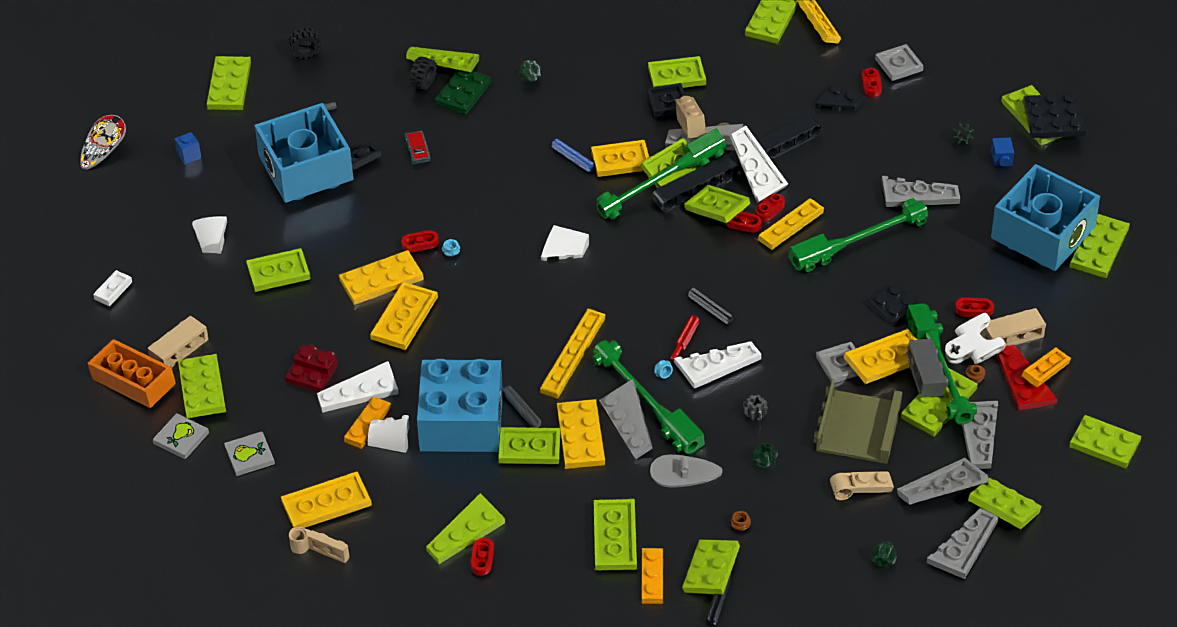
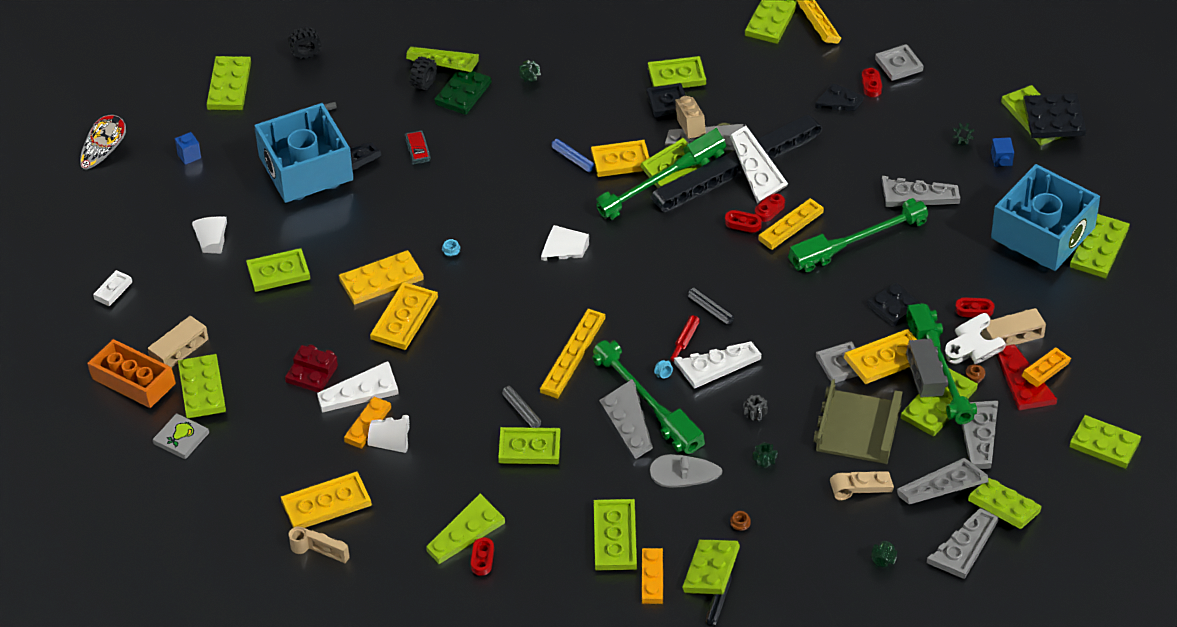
(249, 453): light grey tile -> none
(420, 241): red plate -> none
(460, 405): dark azure brick -> none
(580, 434): yellow plate -> none
(717, 203): lime plate -> none

